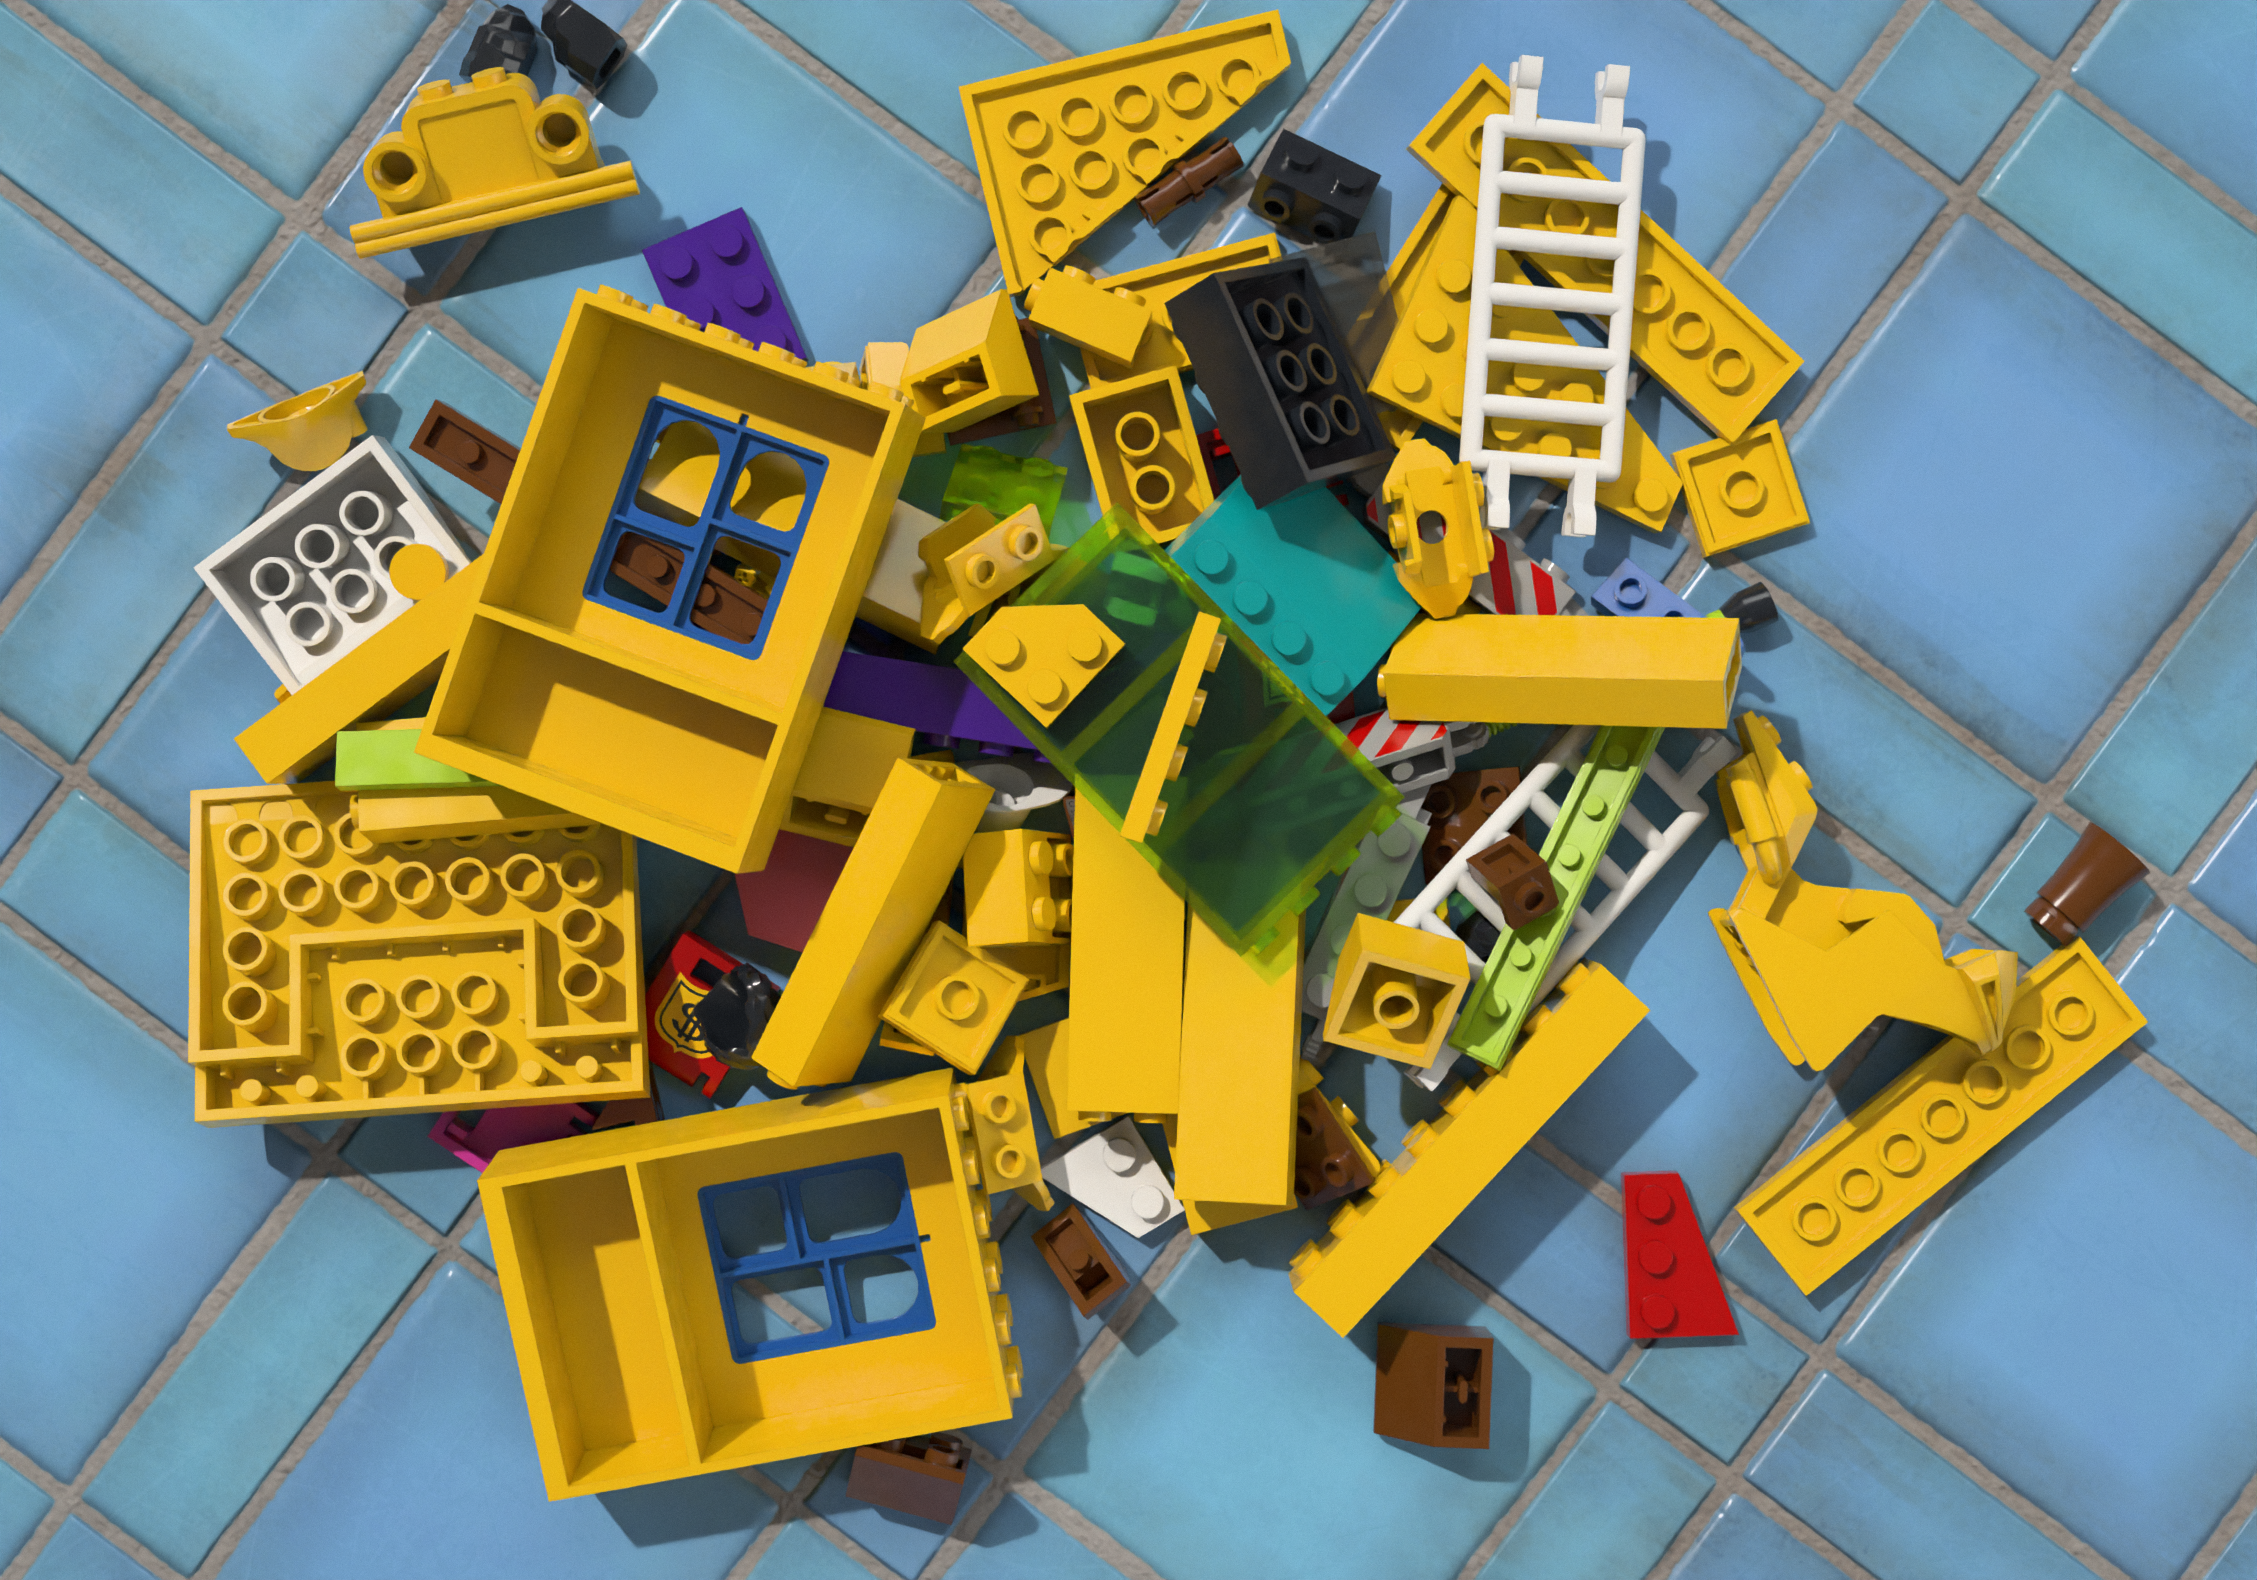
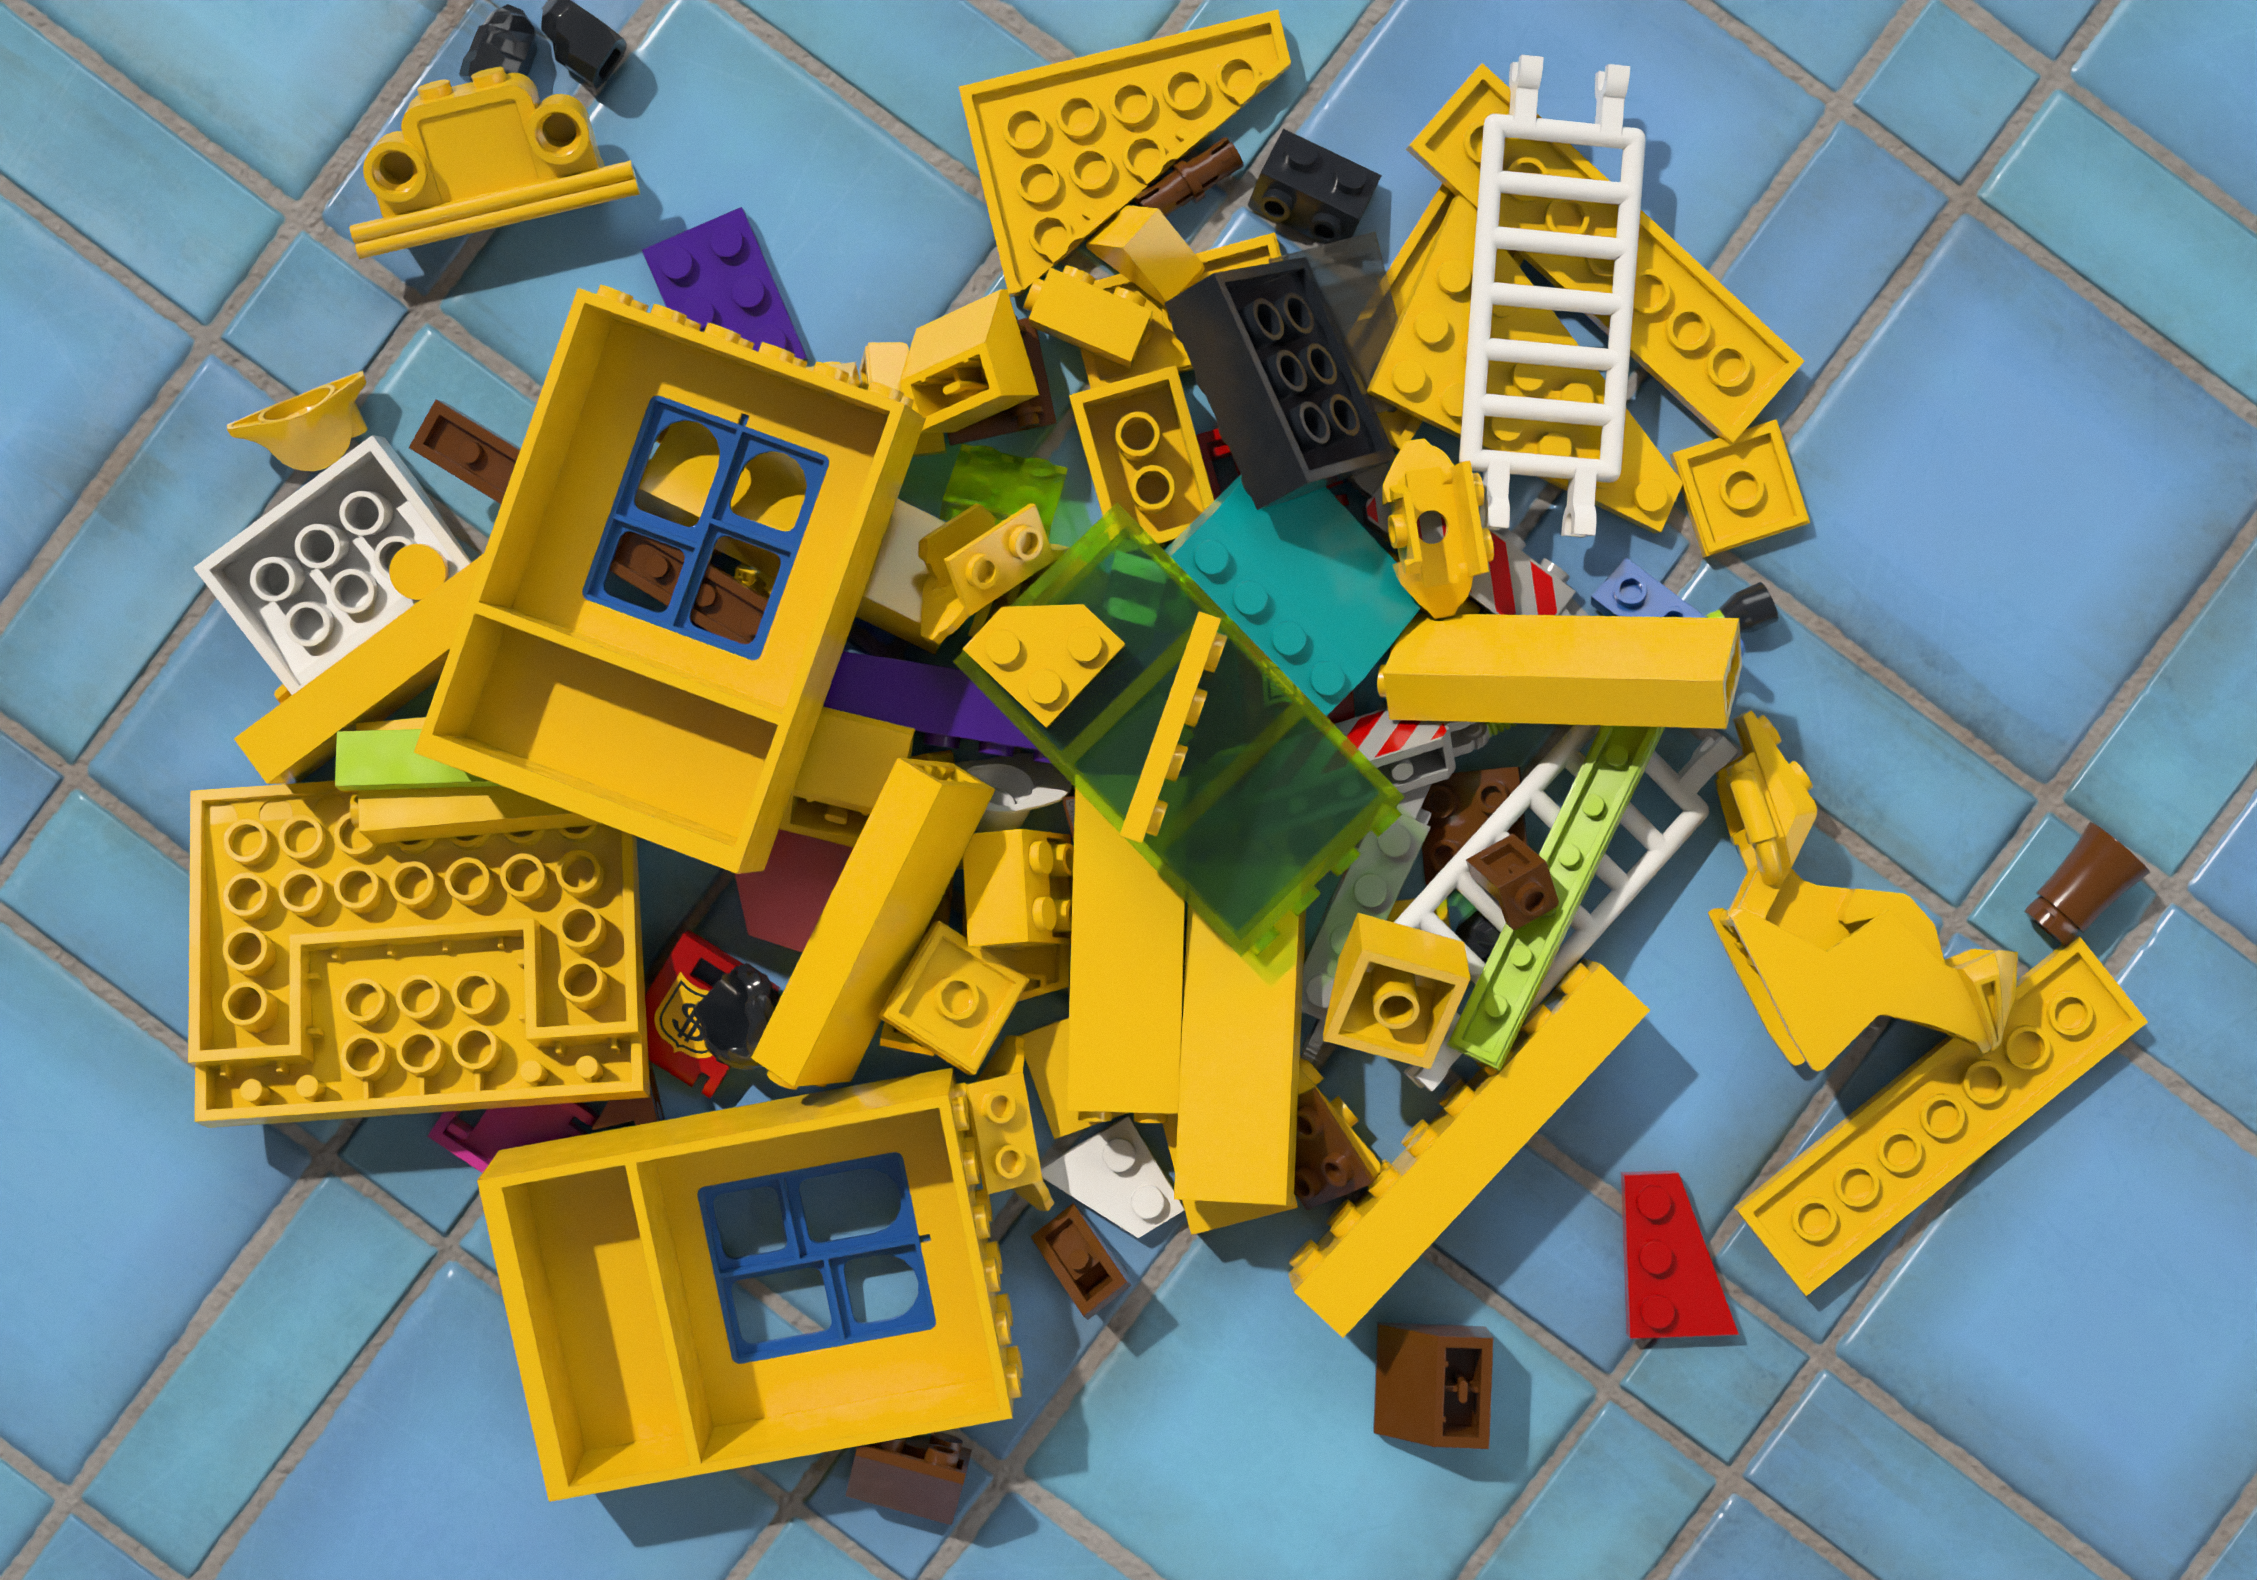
(1147, 252): none -> yellow slope

